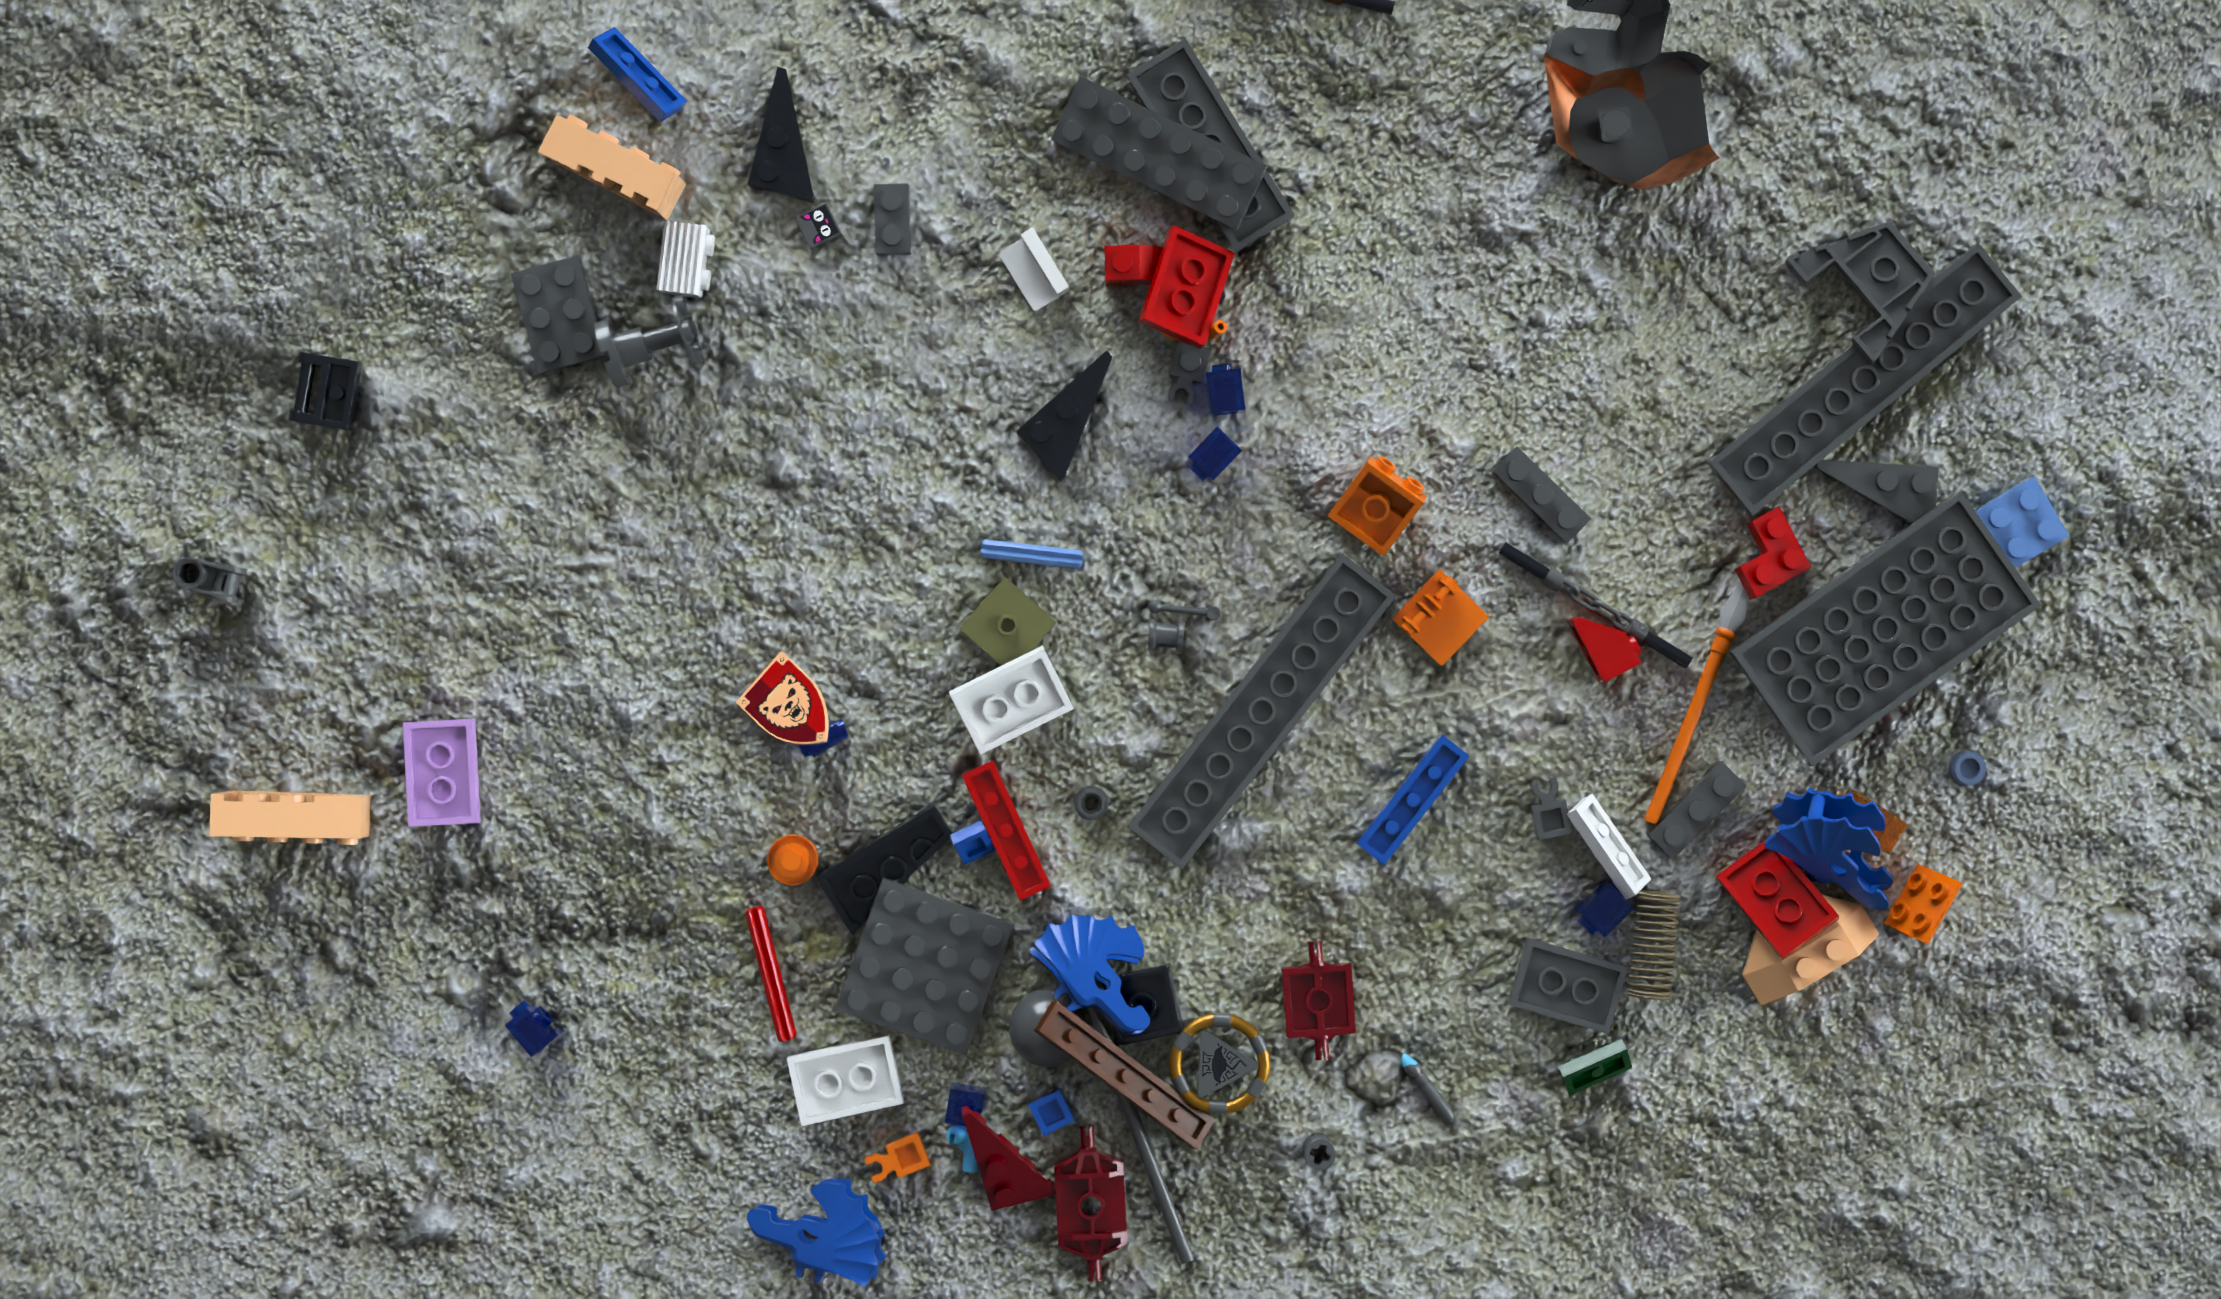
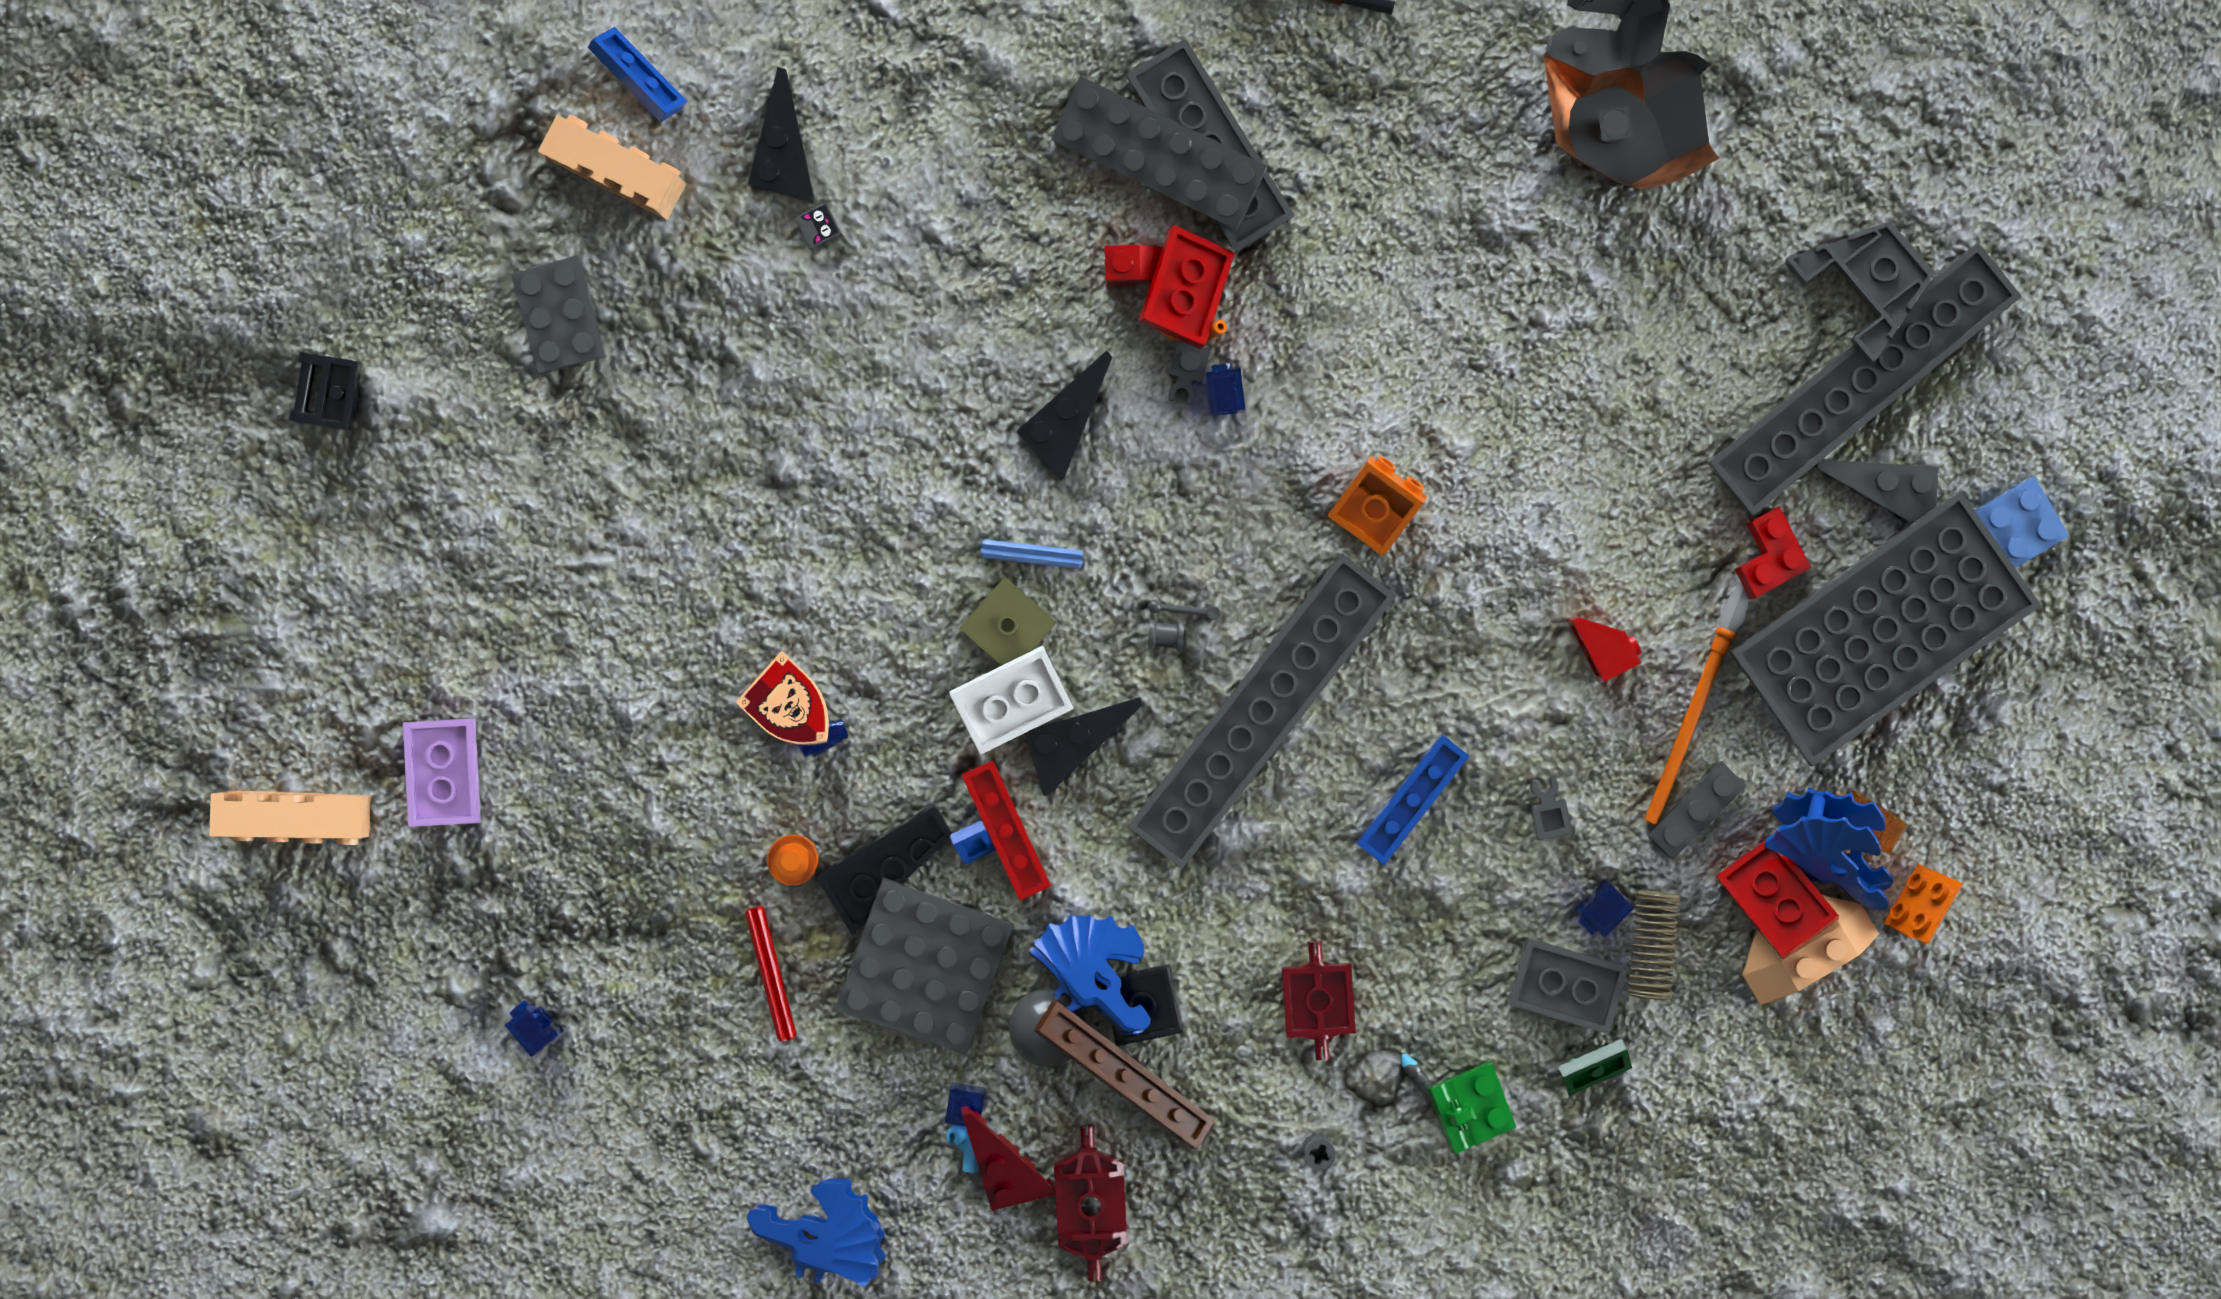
(215, 578): dark grey piece -> none
(635, 345): dark grey piece -> none
(684, 259): white brick -> none
(845, 1080): white plate -> none
(892, 219): dark grey plate -> none
(903, 1156): orange plate -> none
(1034, 270): white panel -> none
(1051, 1111): blue plate -> none
(1067, 743): none -> black wing
(1091, 814): dark grey plate -> none
(1151, 1165): dark grey piece -> none
(1213, 455): clear blue brick -> none
(1219, 1063): piece -> none
(1440, 617): orange hinge -> none
(1471, 1107): none -> green hinge
(1541, 495): dark grey plate -> none
(1555, 580): piece -> none
(1608, 846): white plate -> none
(1967, 768): sand blue tile -> none

